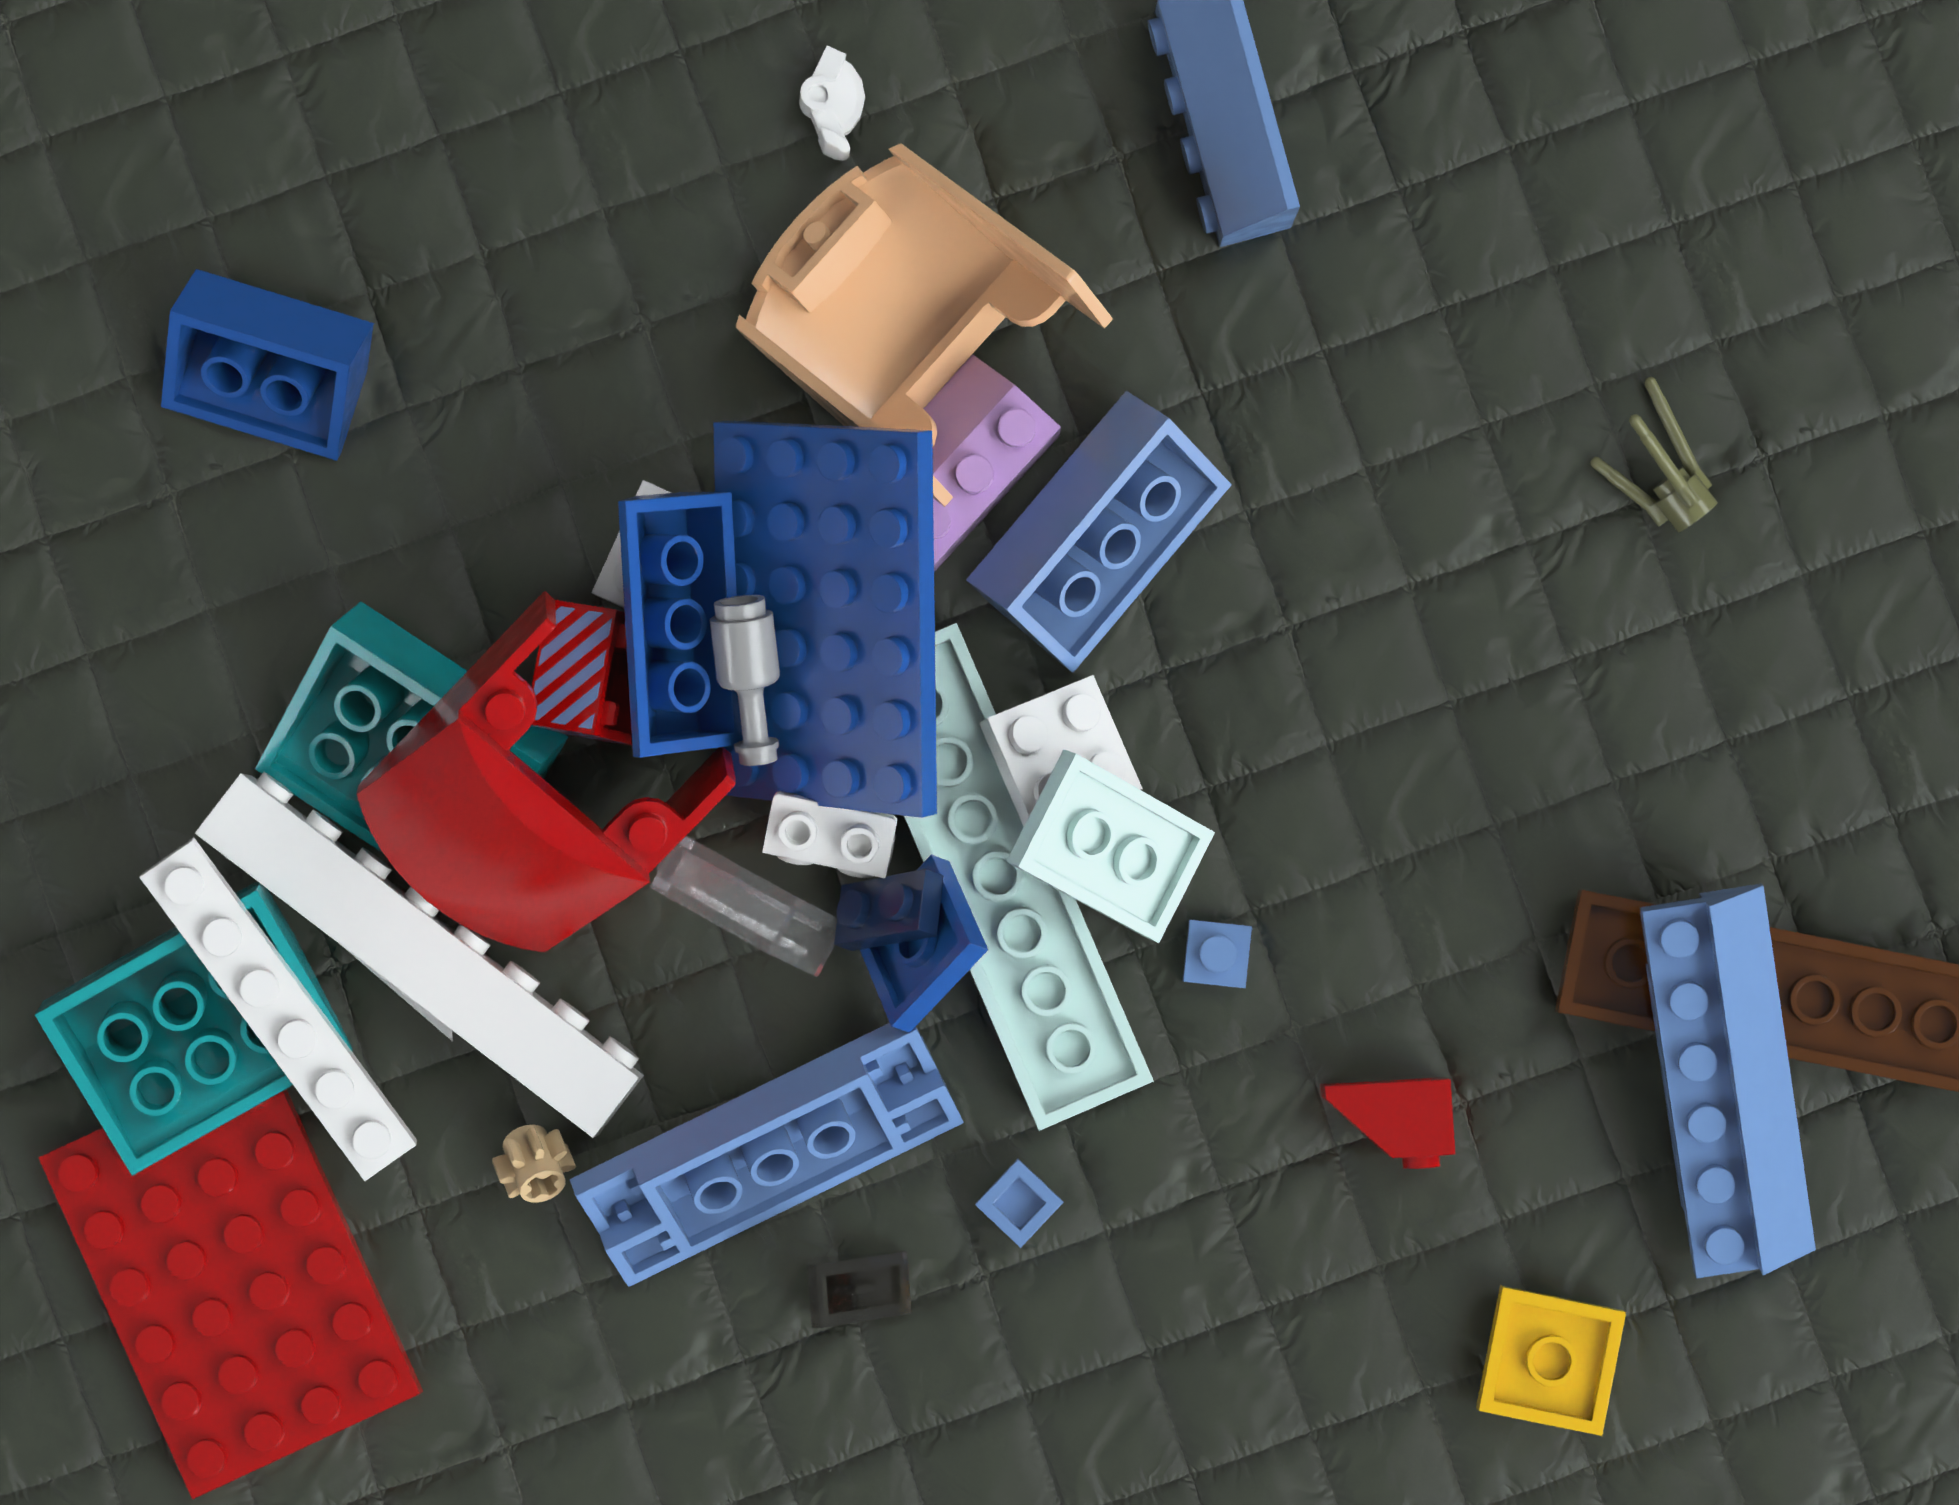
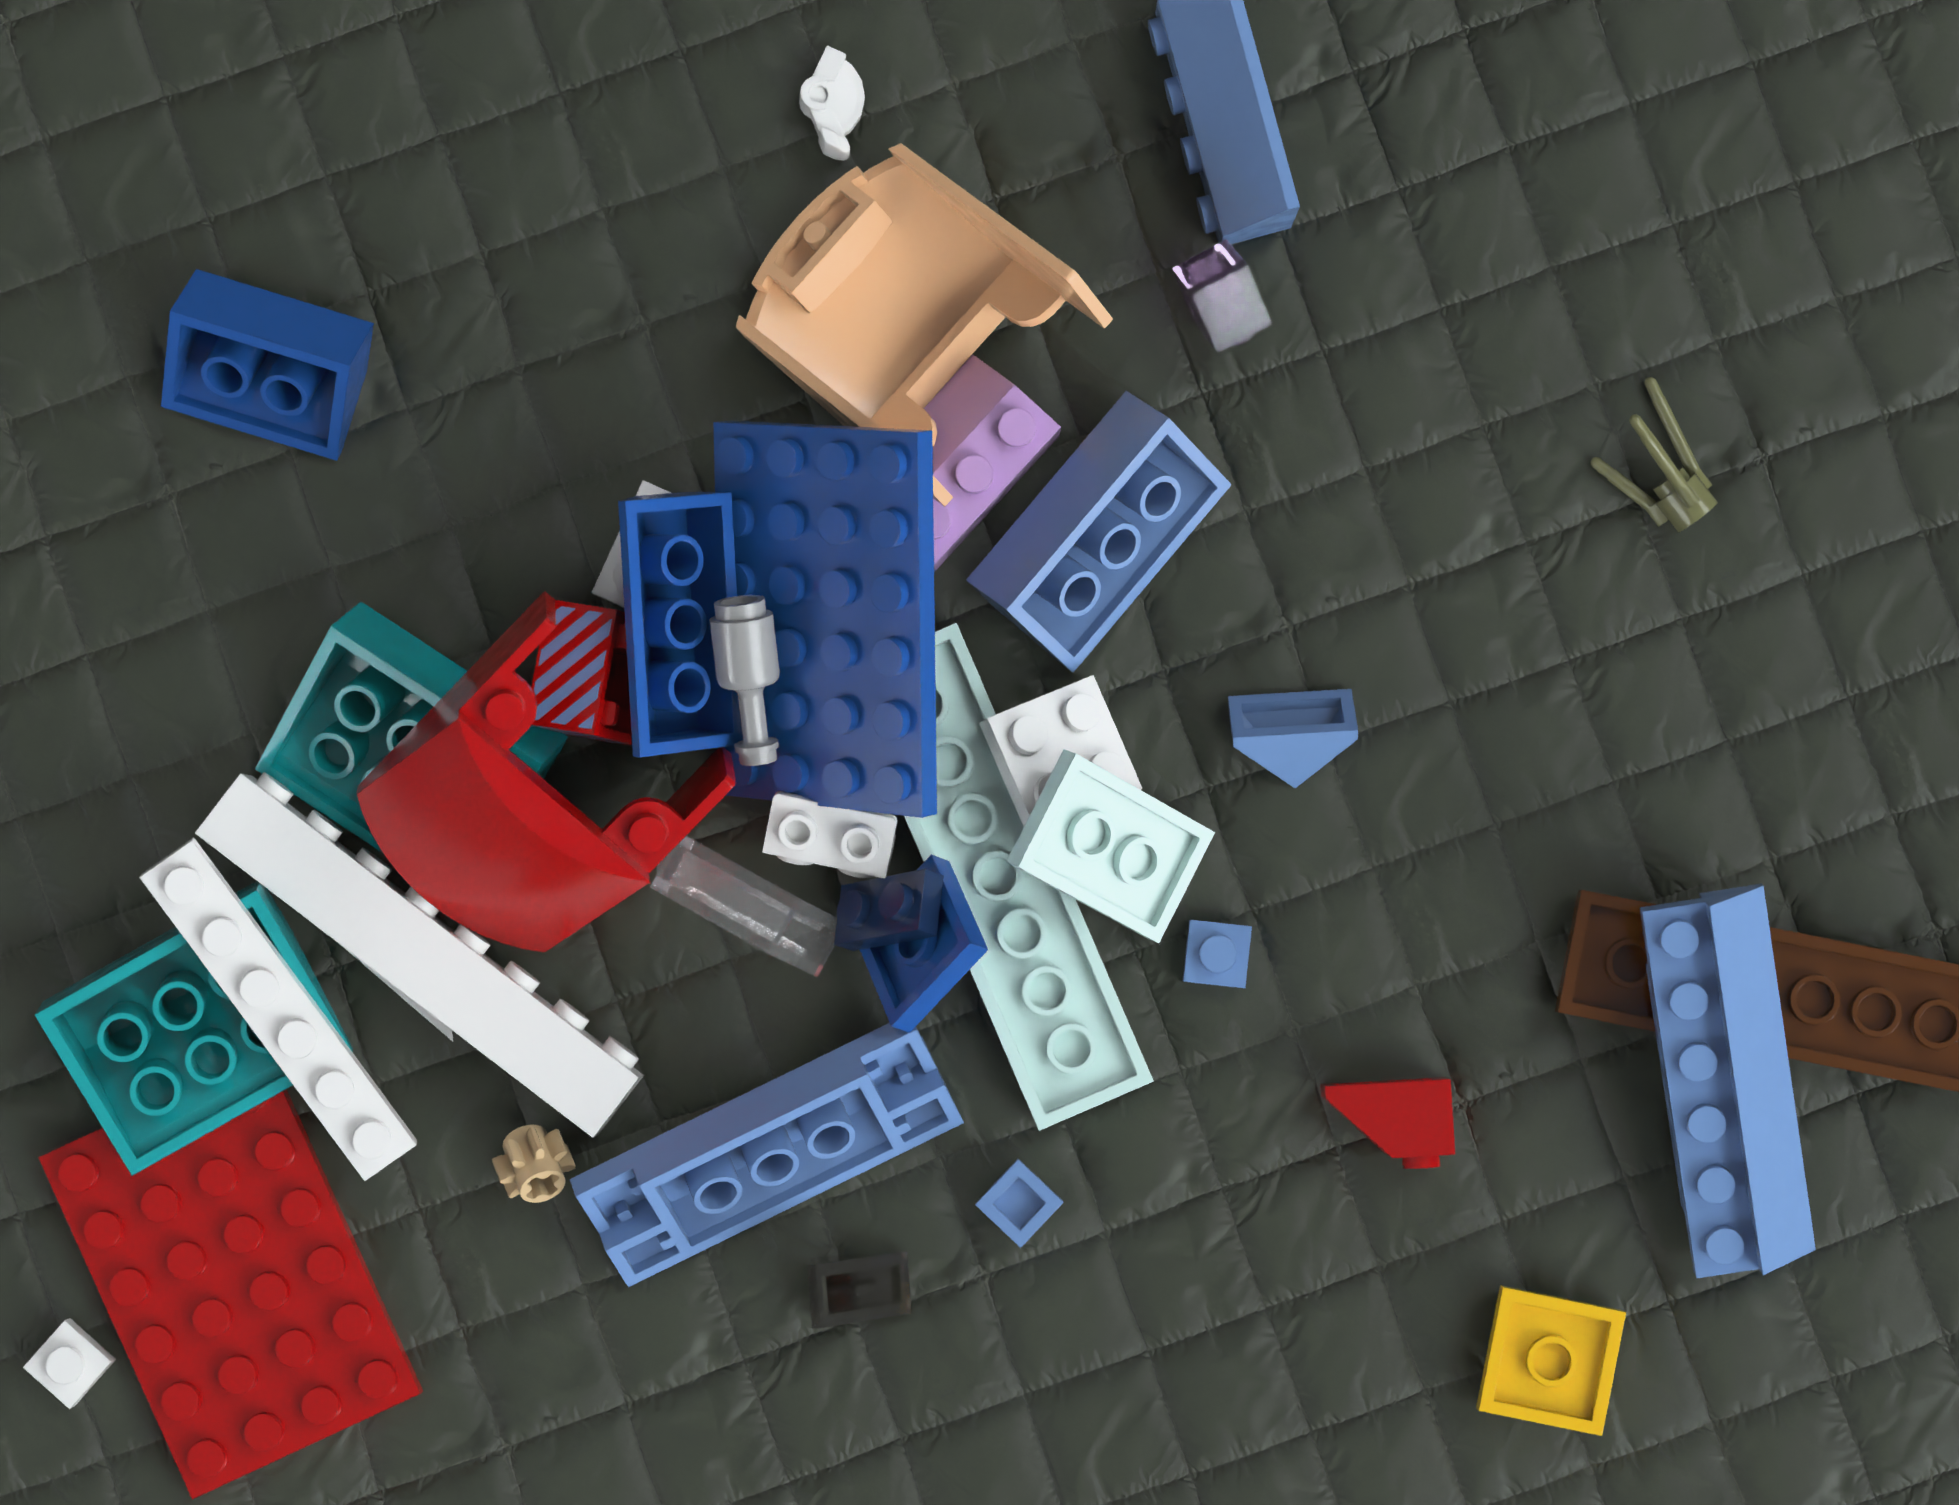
(69, 1363): none -> white plate
(1222, 296): none -> brick
(1293, 730): none -> medium blue slope

